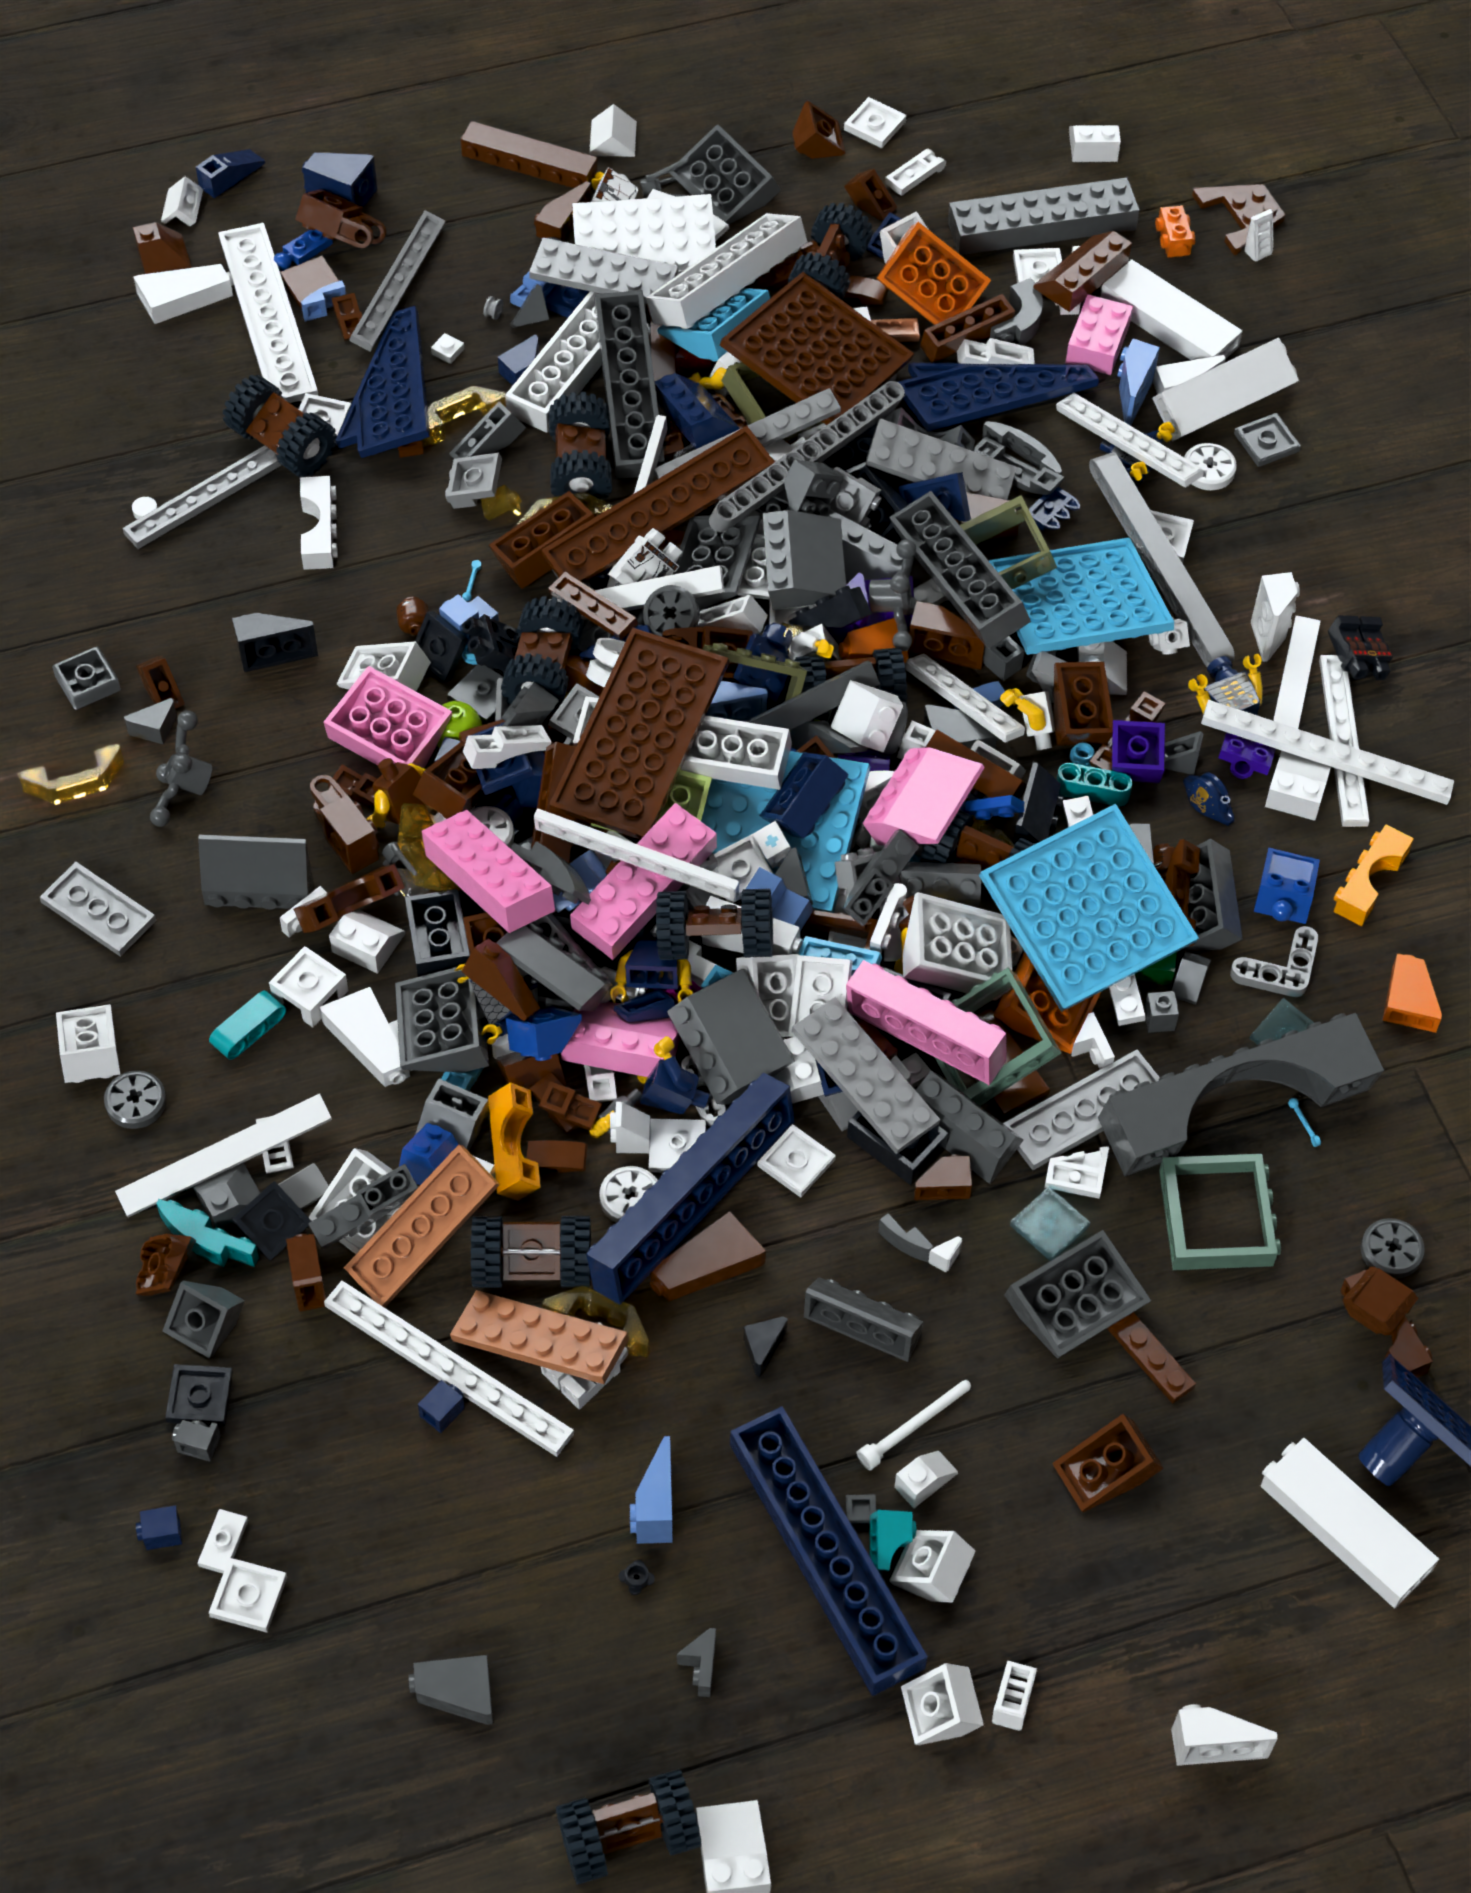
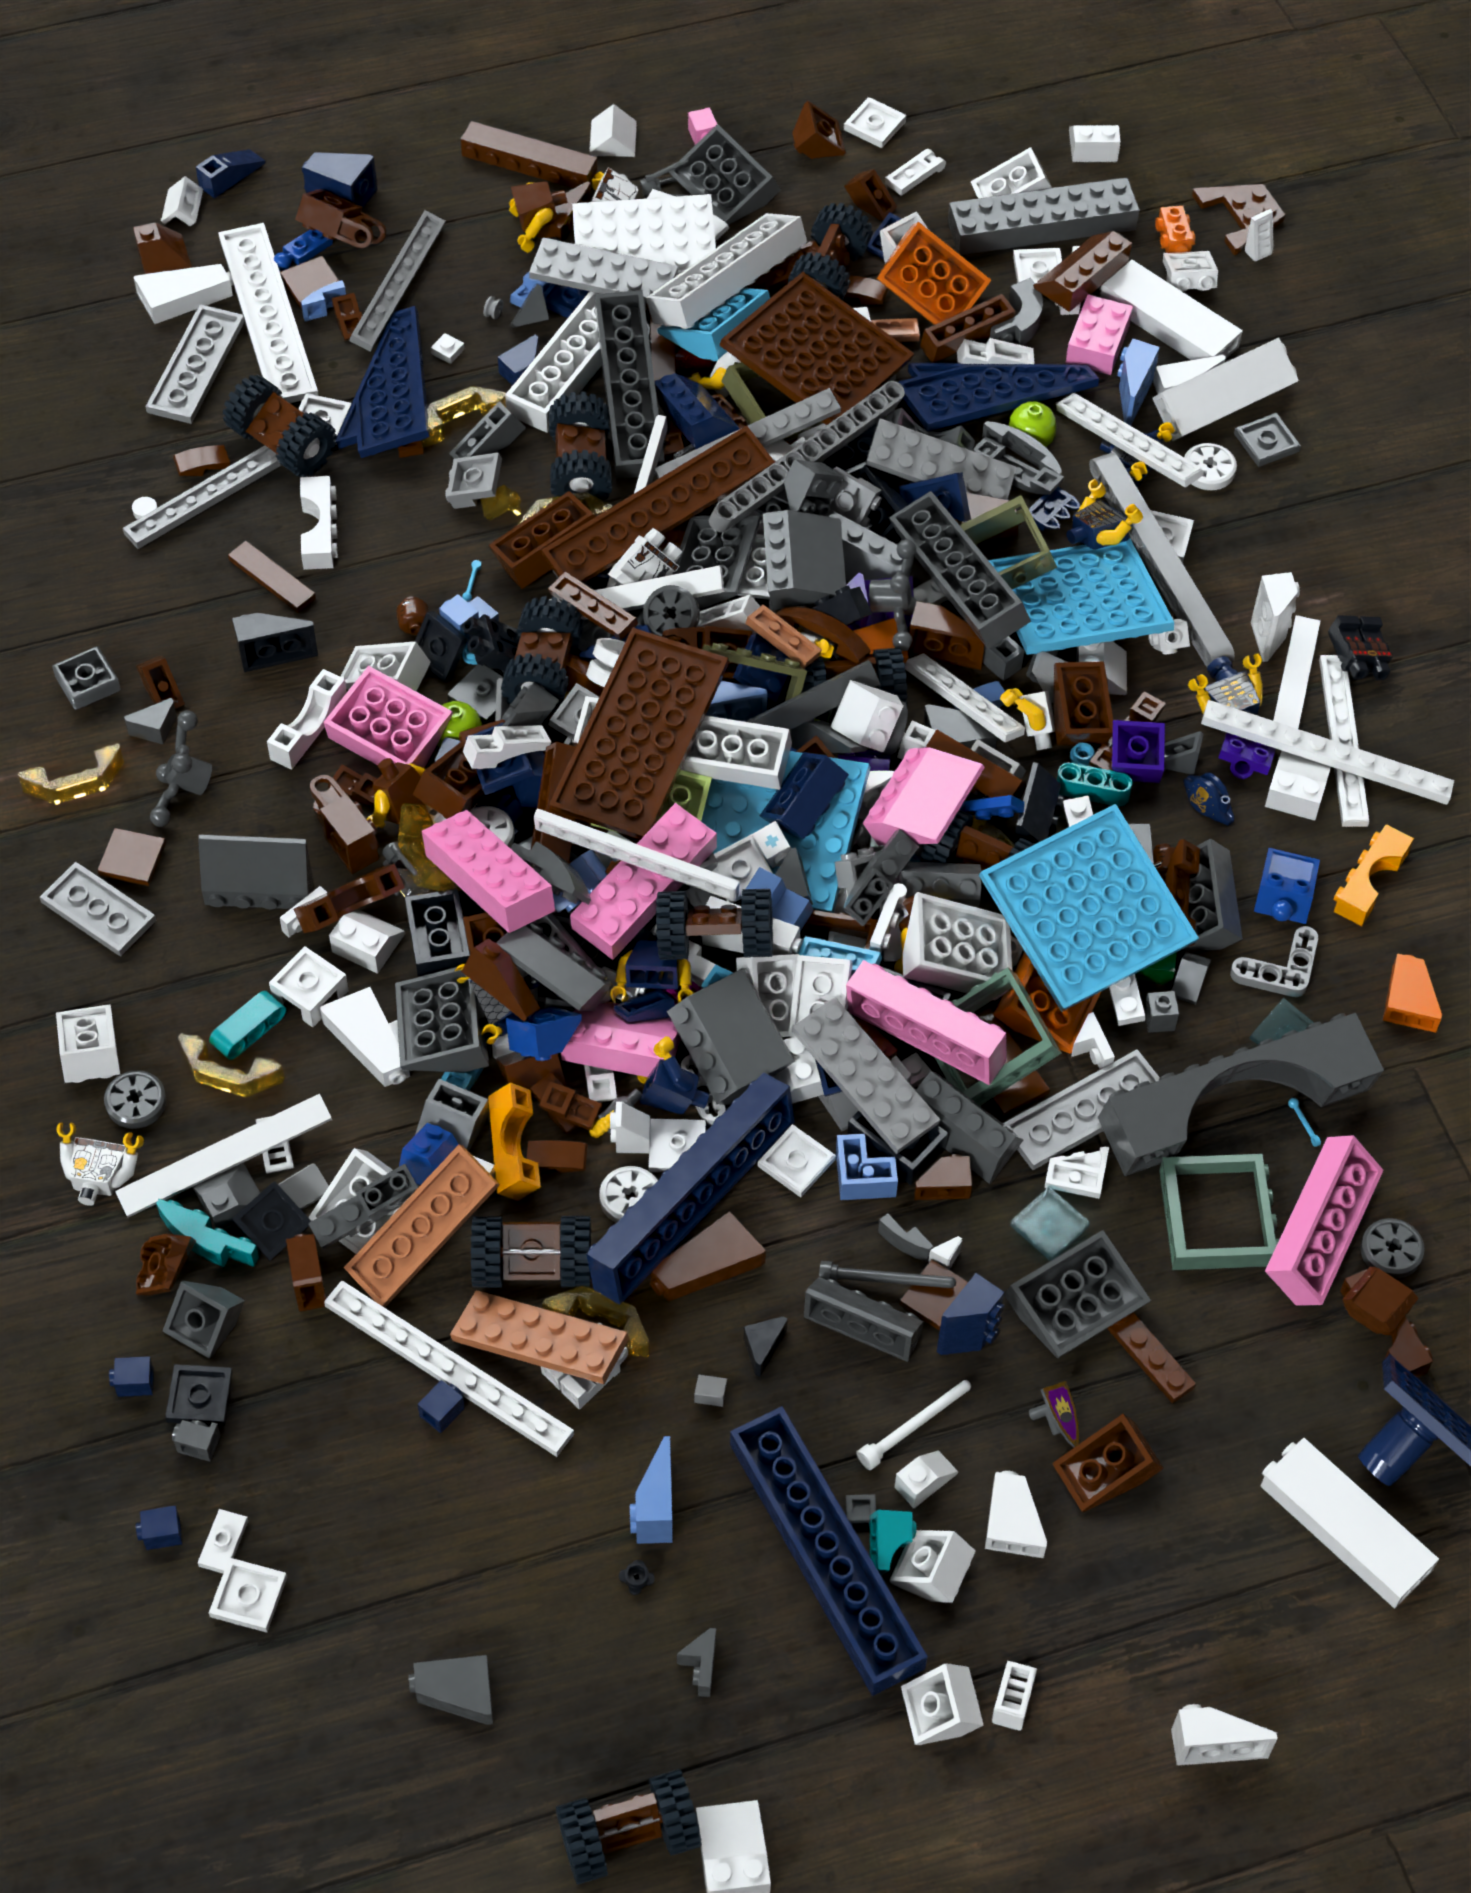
(97, 1165): none -> white torso
(131, 857): none -> tile
(132, 1376): none -> dark blue brick
(195, 364): none -> light grey plate
(196, 460): none -> slope
(262, 1075): none -> clear yellow slope
(271, 576): none -> tile
(292, 740): none -> white arch
(535, 208): none -> reddish brown torso
(700, 123): none -> bright pink brick
(710, 1390): none -> light grey slope
(783, 636): none -> nougat plate
(829, 1270): none -> dark grey piece
(848, 642): none -> reddish brown slope
(863, 1176): none -> medium blue brick
(932, 1302): none -> reddish brown tile
(971, 1318): none -> dark blue slope
(1014, 1518): none -> white slope
(1016, 175): none -> white slope
(1035, 420): none -> lime cylinder
(1059, 1412): none -> shield
(1100, 524): none -> torso
(1191, 270): none -> white plate
(1324, 1220): none -> bright pink brick

